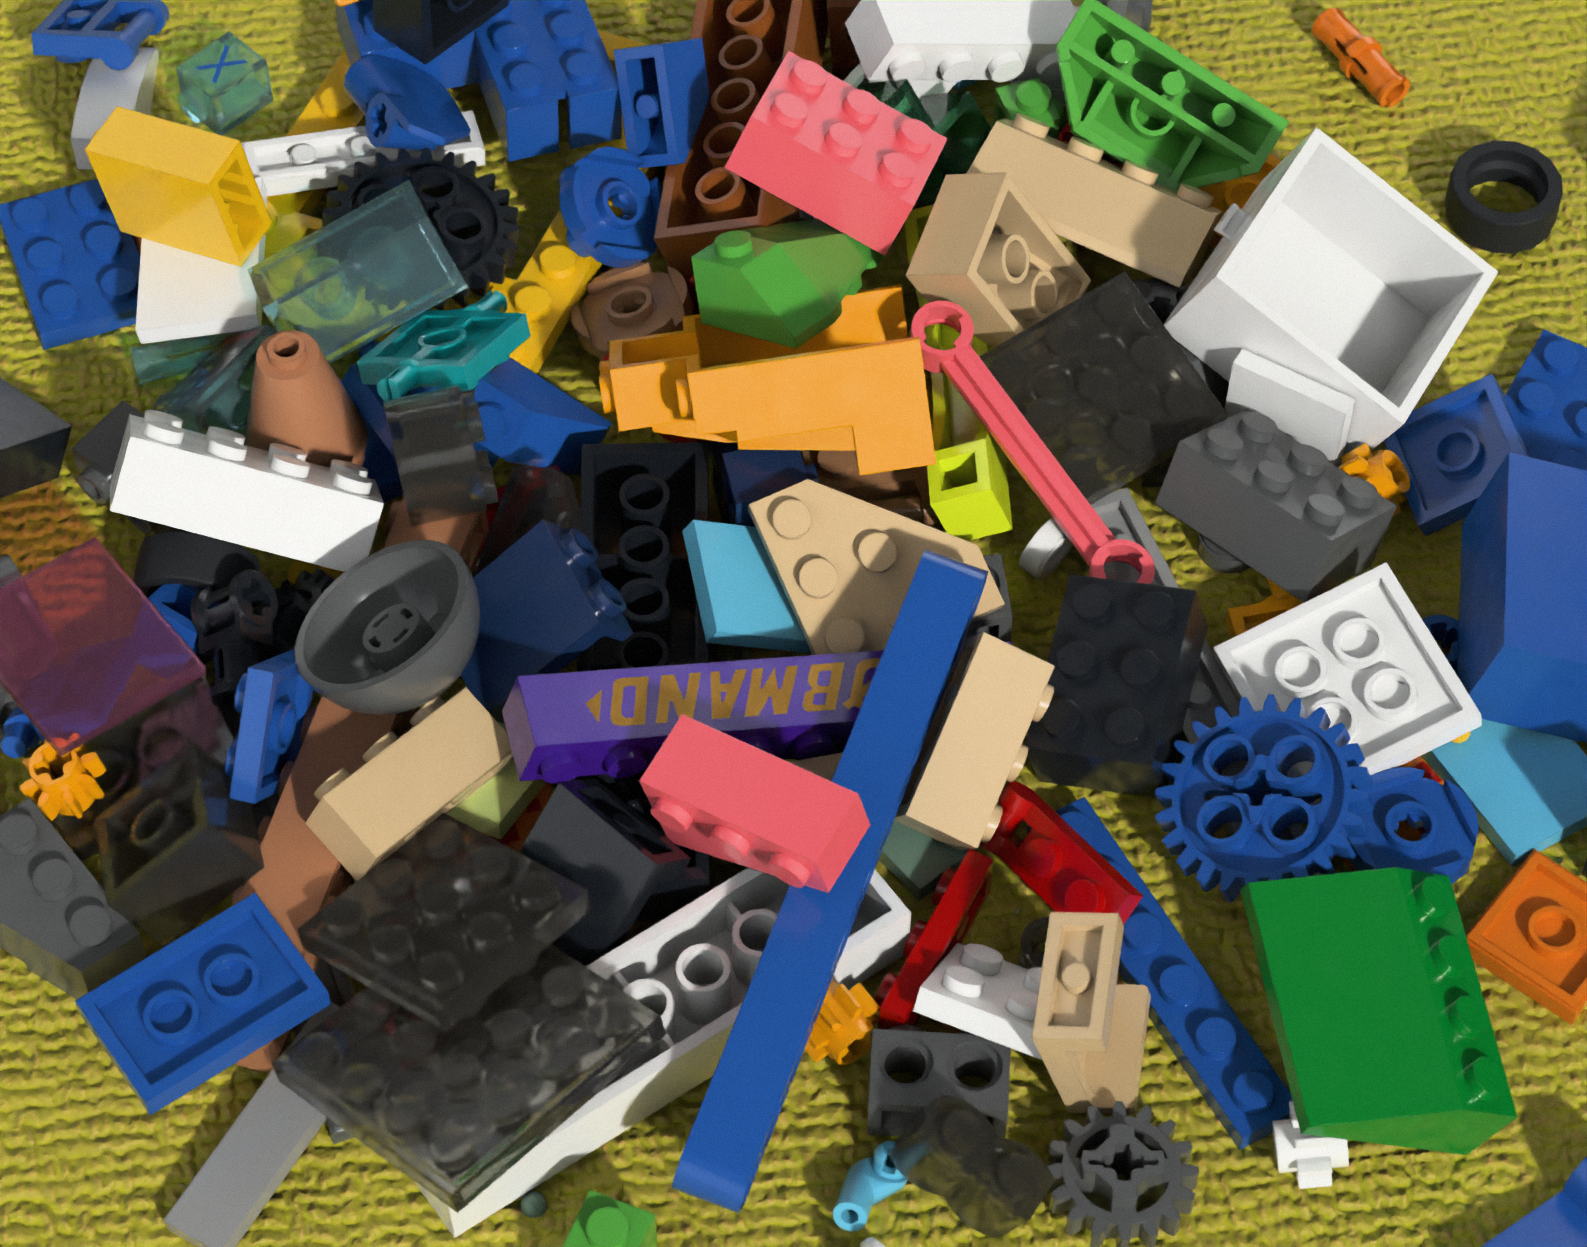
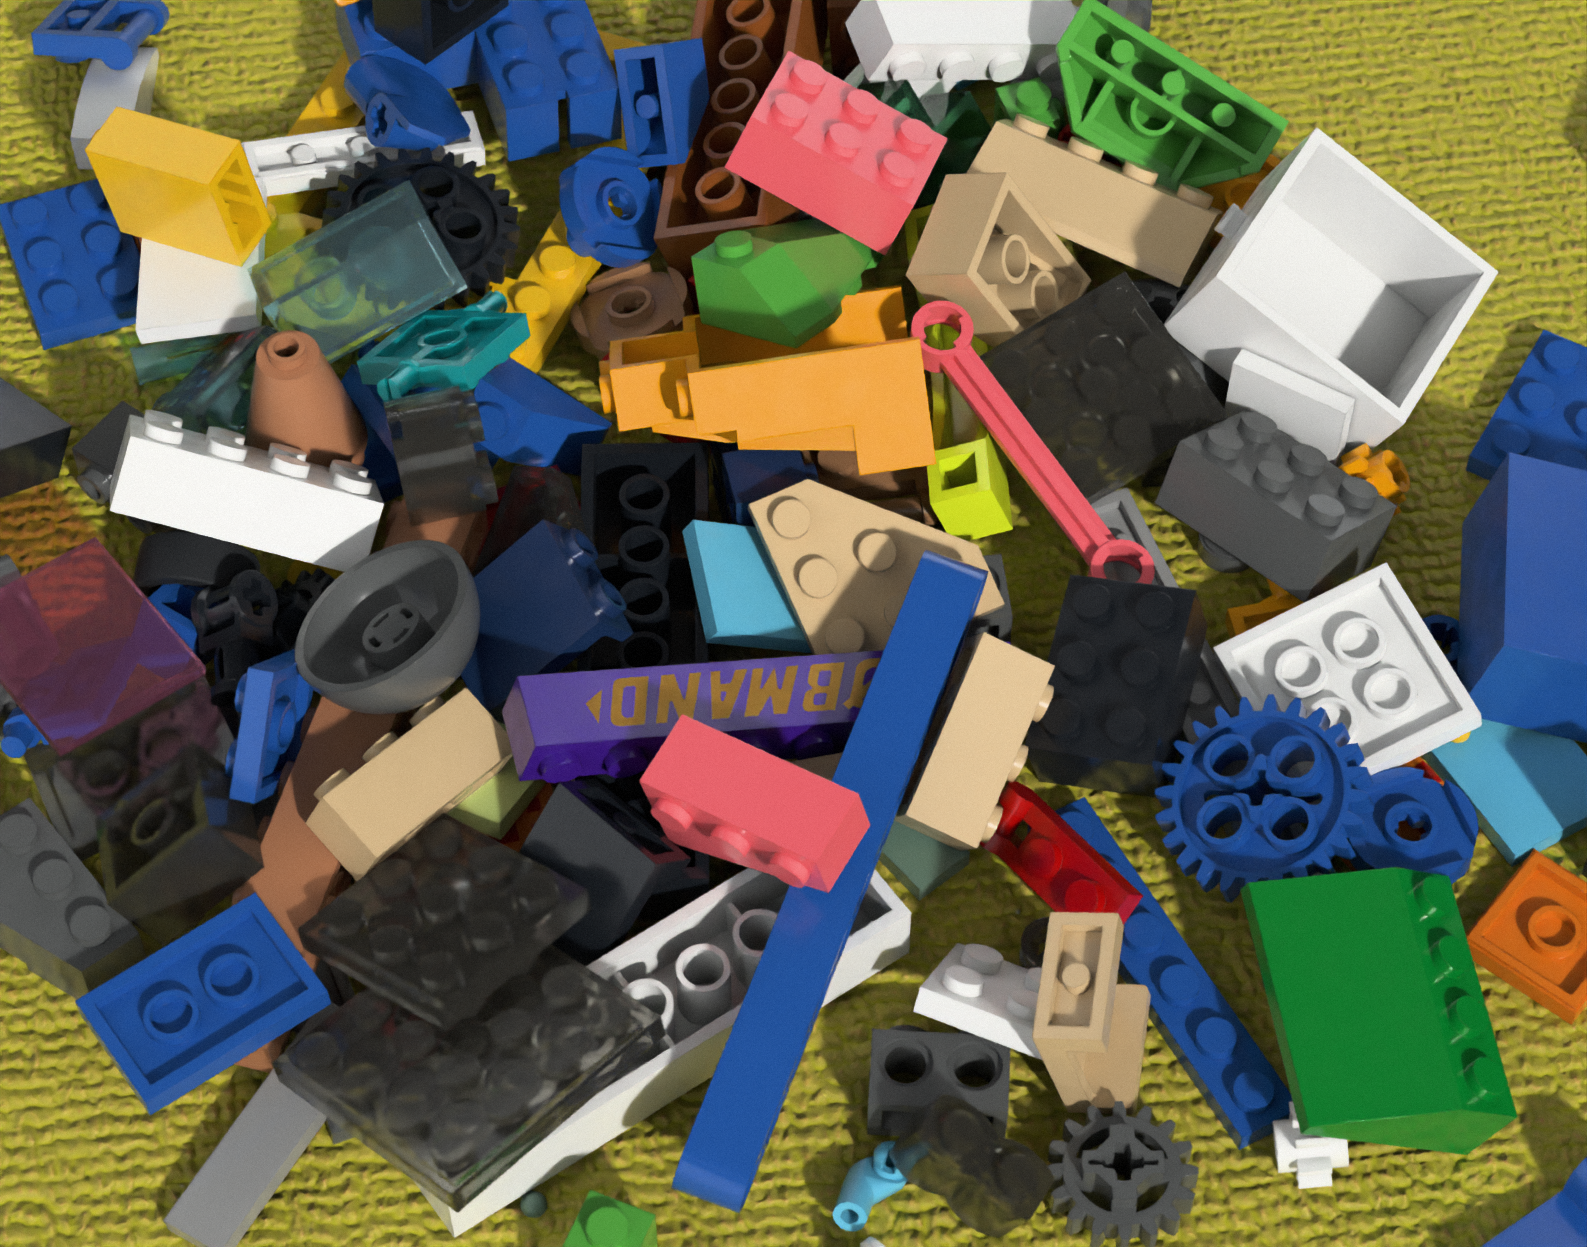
(63, 782): light orange gear -> none
(224, 84): clear light blue brick -> none
(843, 1025): light orange gear -> none
(958, 902): red plate -> none
(1045, 550): white tile -> none
(1360, 57): orange pin -> none
(1455, 451): blue plate -> none
(1503, 163): black tyre -> none

